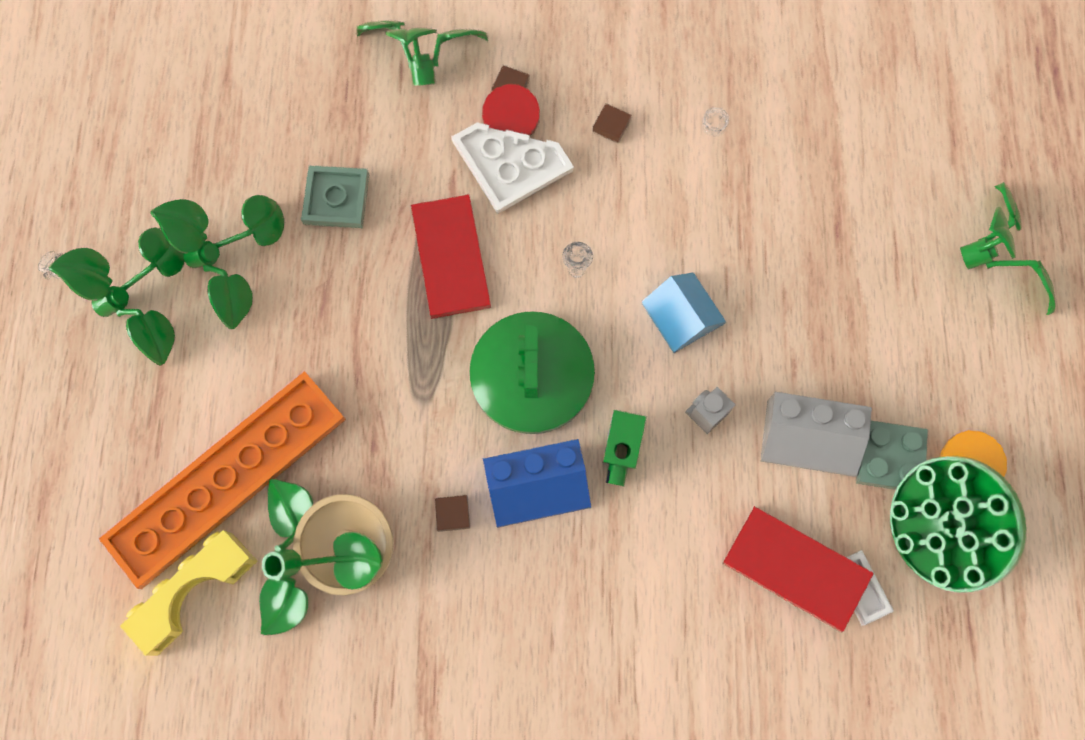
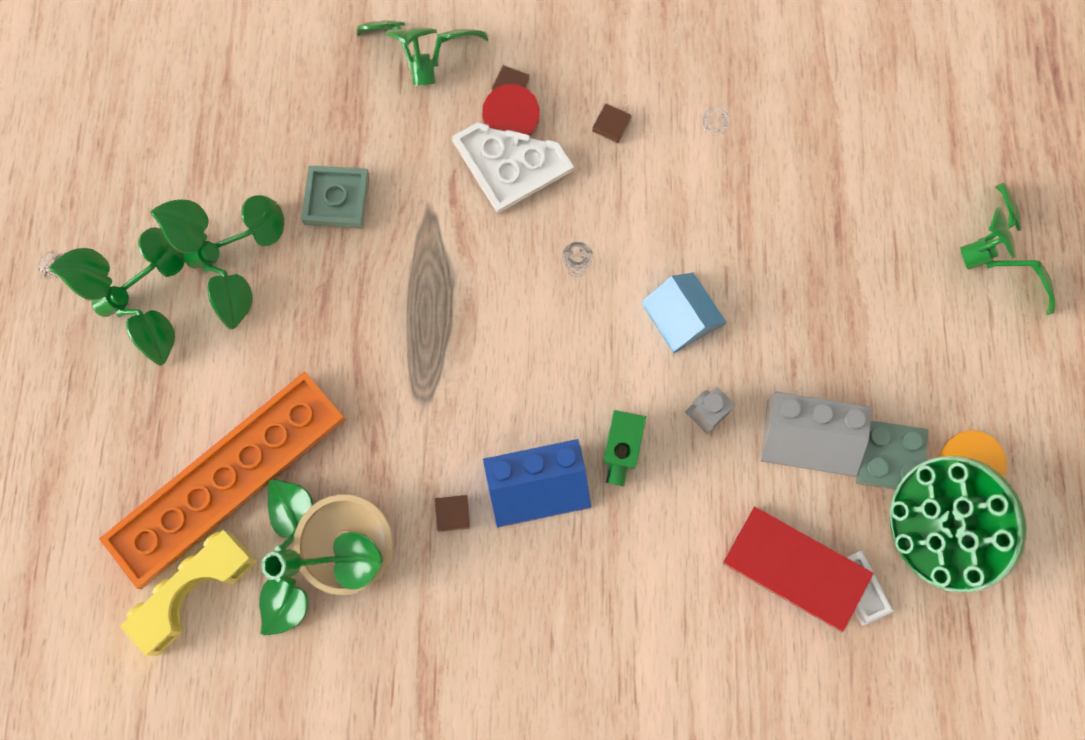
(450, 256): red tile -> none
(532, 372): green bracket -> none

